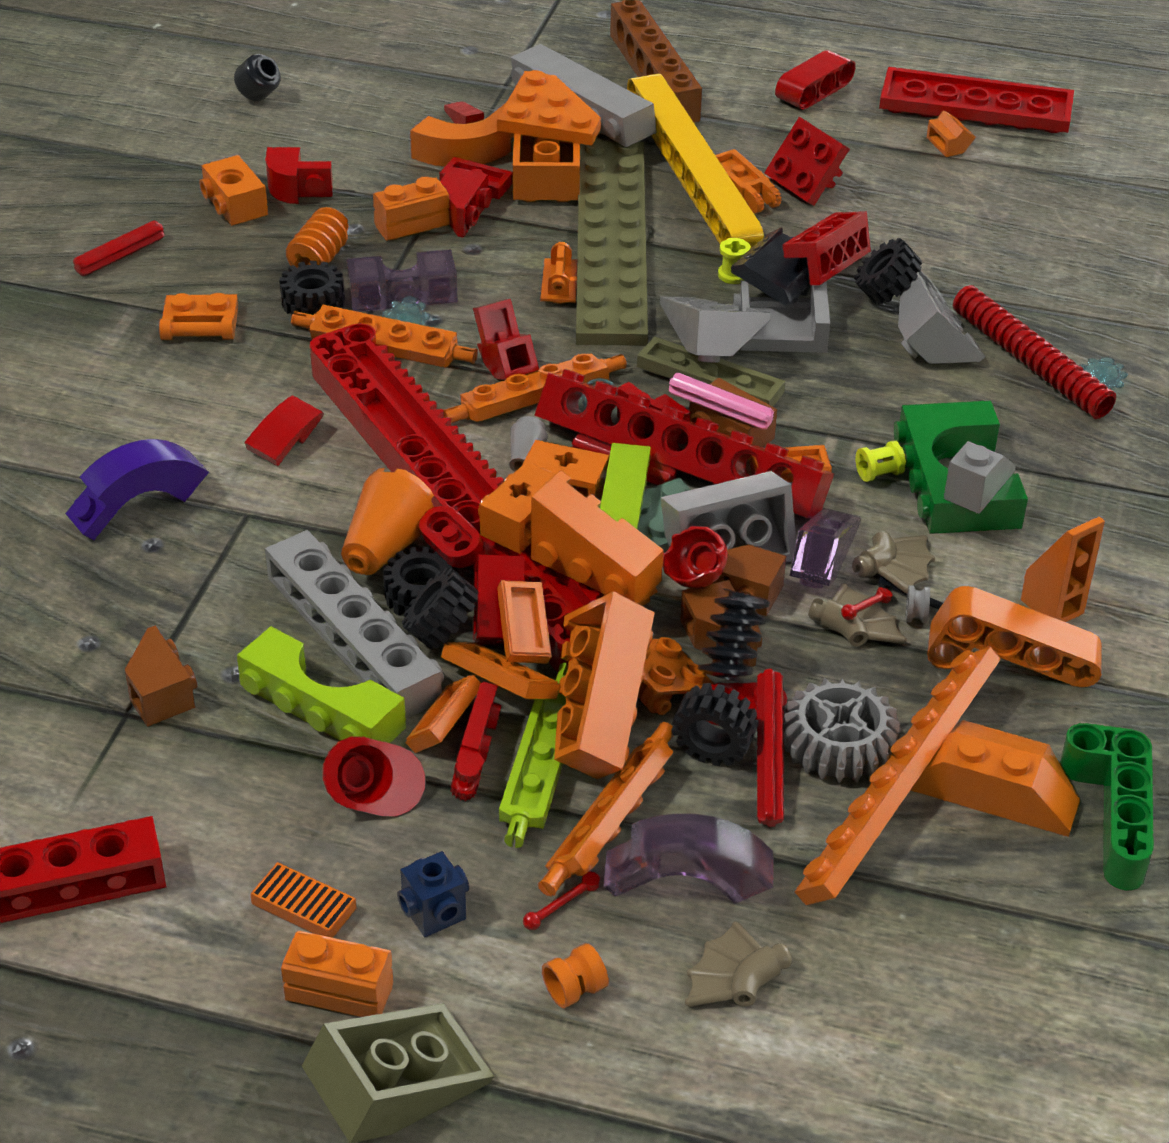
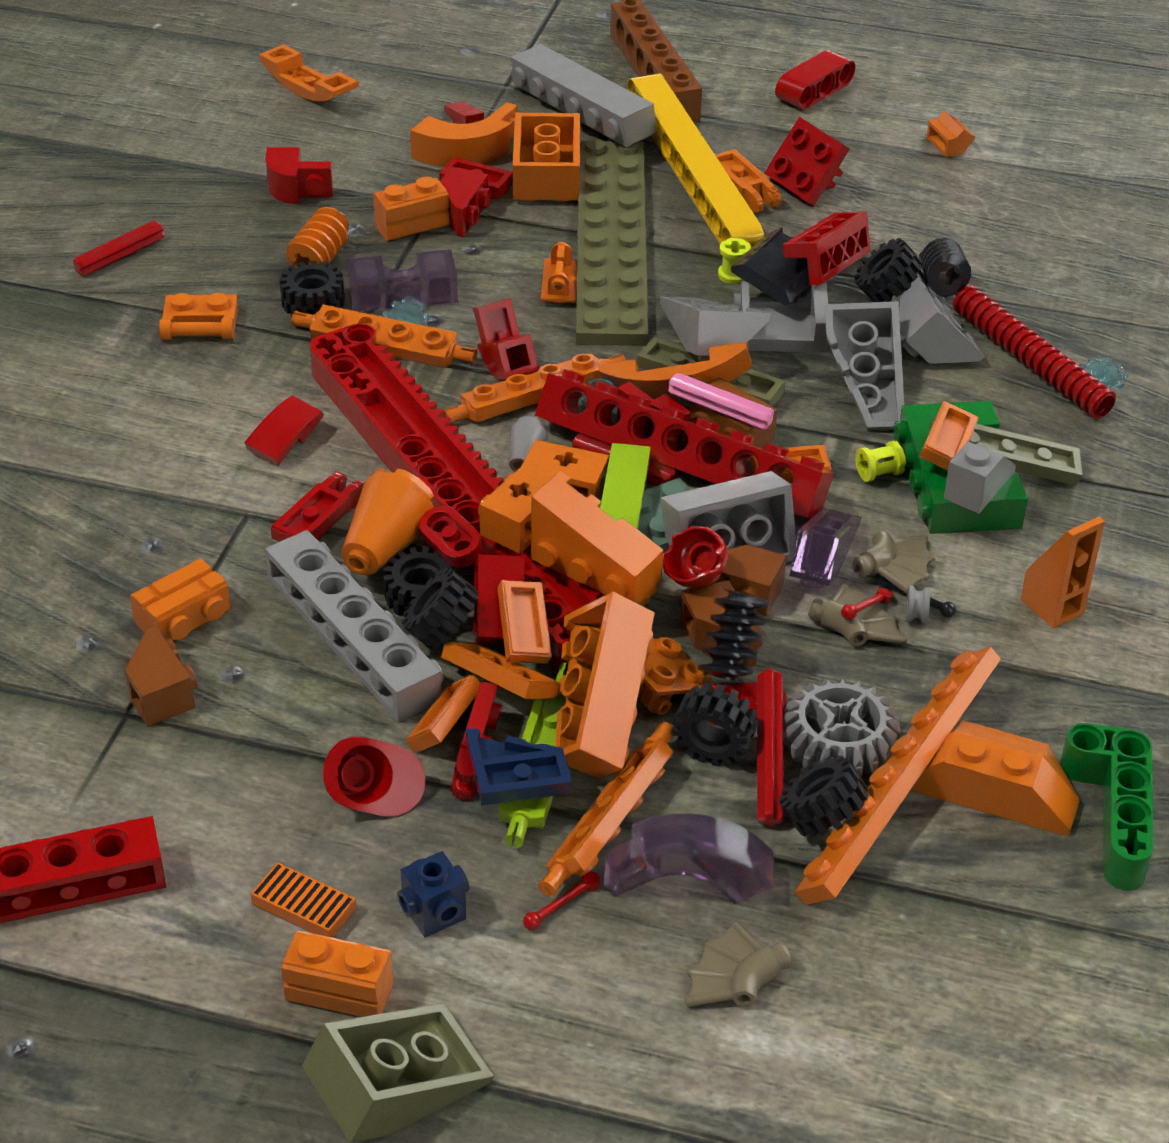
(130, 472): dark purple arch -> none
(181, 601): none -> orange brick
(234, 190): orange brick -> none
(257, 77): black head -> none
(277, 672): lime arch -> none
(289, 70): none -> orange slope
(319, 508): none -> red hinge
(516, 769): none -> dark blue wing
(548, 110): orange plate -> none
(575, 975): orange wheel -> none
(725, 363): none -> orange slope
(823, 796): none -> black tyre
(870, 358): none -> light grey wedge
(945, 266): none -> black piece
(948, 434): none -> orange tile
(977, 99): red plate -> none
(1016, 634): orange beam -> none
(1031, 454): none -> olive plate

